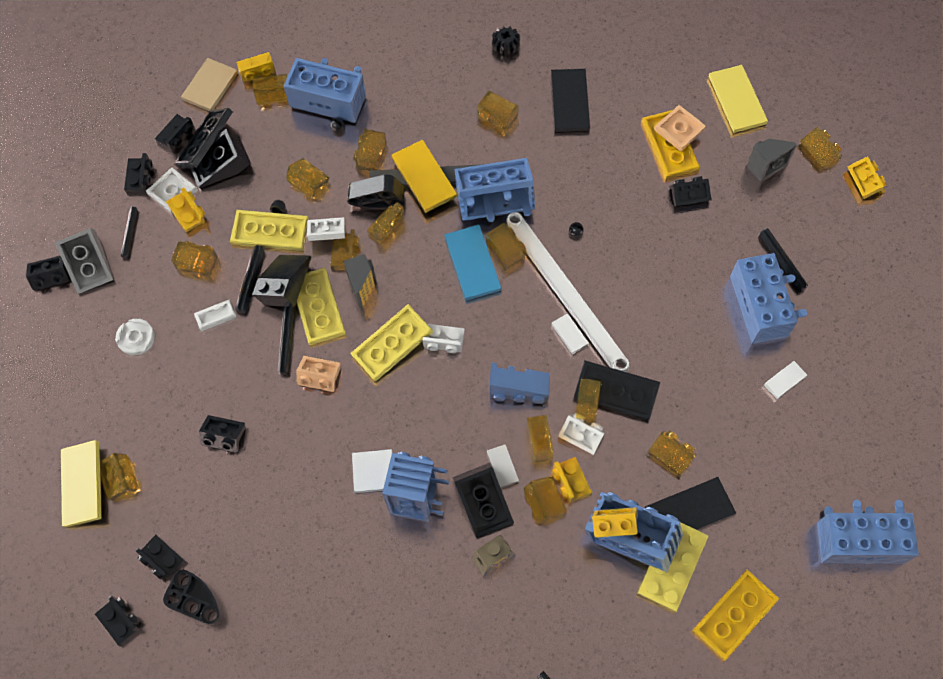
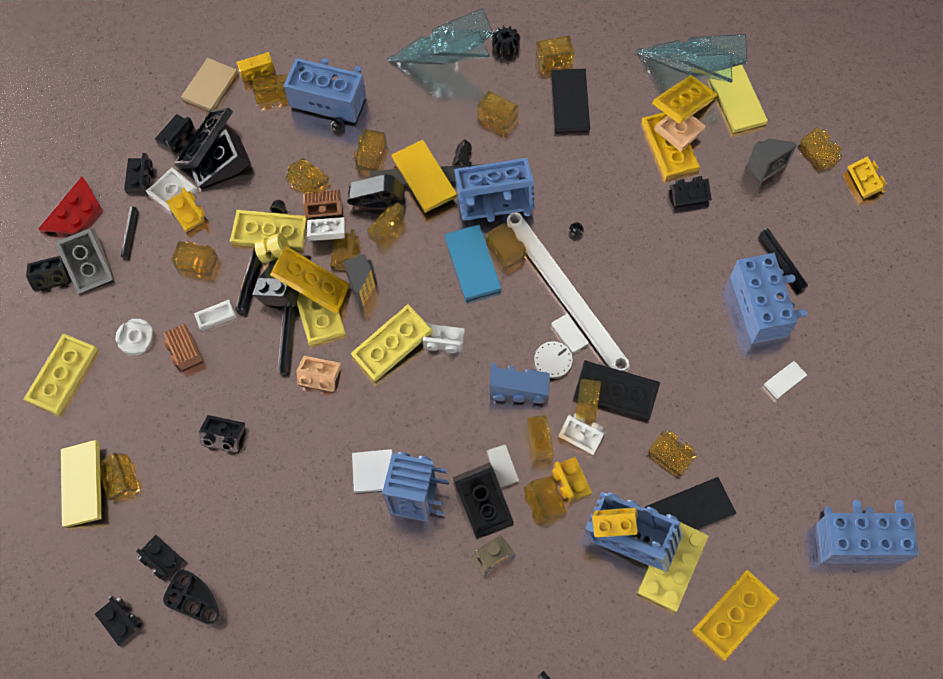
(60, 374): none -> light yellow tile
(73, 211): none -> red wing
(182, 346): none -> nougat brick
(270, 248): none -> light yellow wheel
(310, 279): none -> yellow tile
(322, 204): none -> nougat brick
(450, 42): none -> clear light blue windscreen
(464, 154): none -> black piece
(553, 359): none -> white tile
(554, 52): none -> clear yellow brick
(685, 99): none -> yellow tile
(702, 55): none -> clear light blue windscreen

